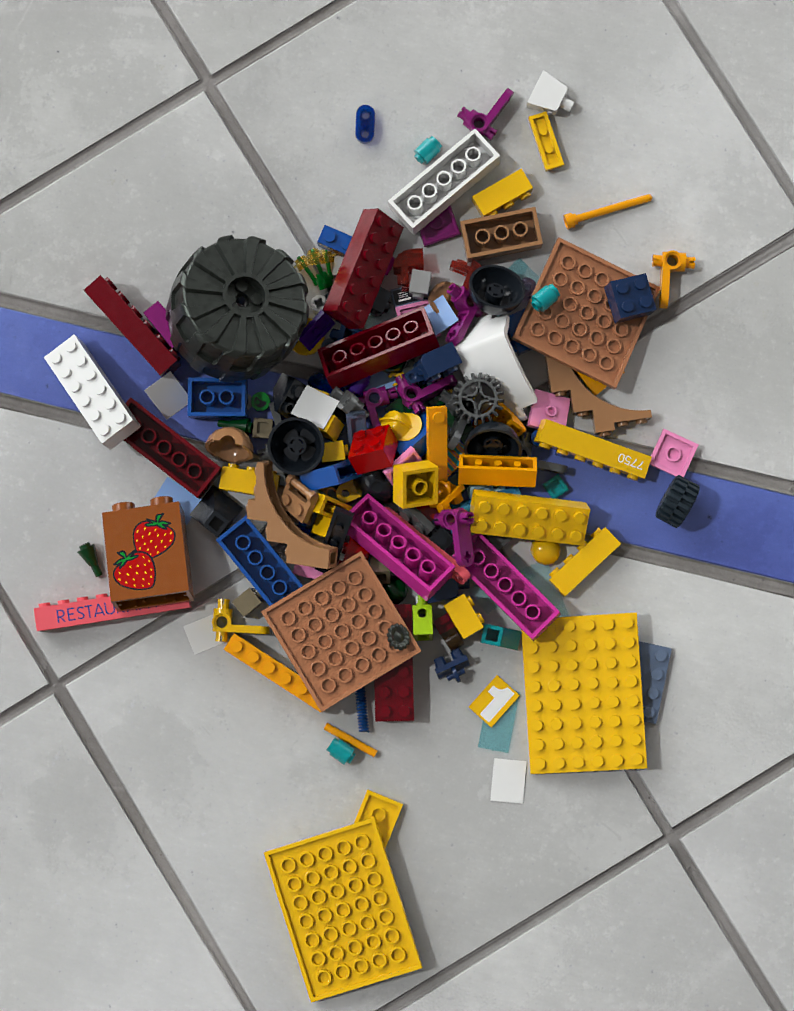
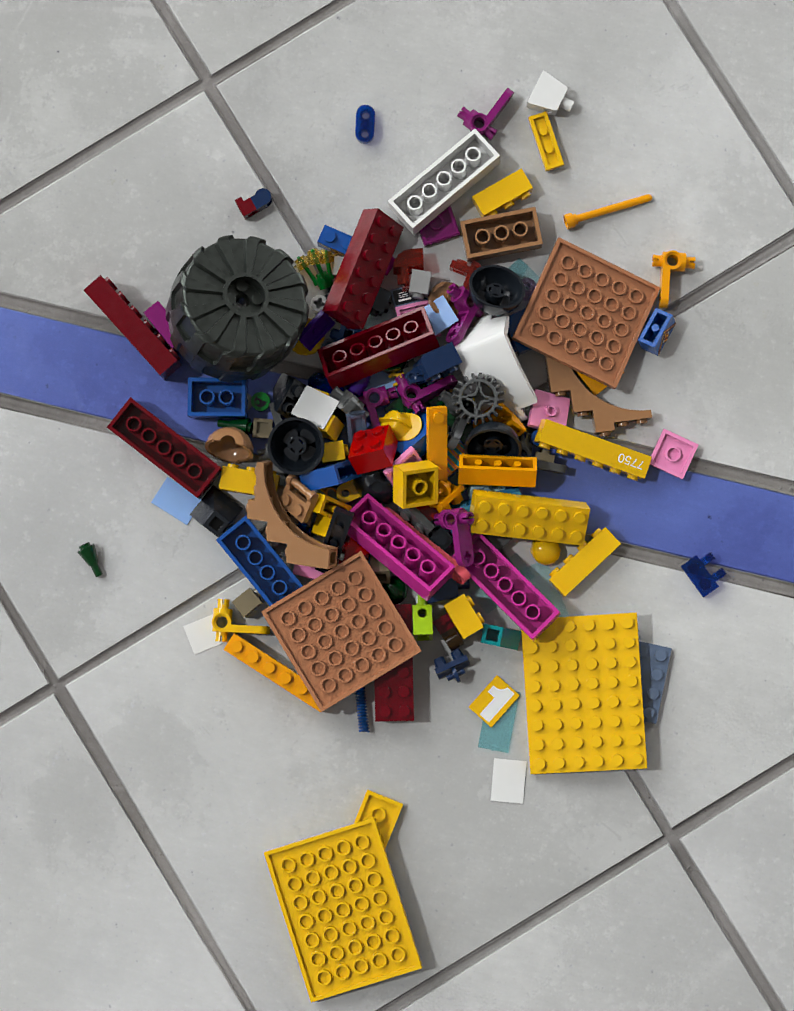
(90, 611): coral brick -> none
(92, 392): white brick -> none
(147, 554): dark orange brick -> none
(167, 395): white sticker -> none
(254, 204): none -> leg
(341, 751): teal brick -> none
(351, 740): light orange bar -> none
(398, 636): pearl dark grey piece -> none
(427, 150): teal brick -> none
(545, 298): teal brick -> none
(545, 455): none -> dark tan plate
(555, 486): teal tile -> none
(630, 298): dark blue brick -> none
(657, 331): none -> blue brick
(677, 501): black wheel -> none
(699, 575): none -> clear blue plate

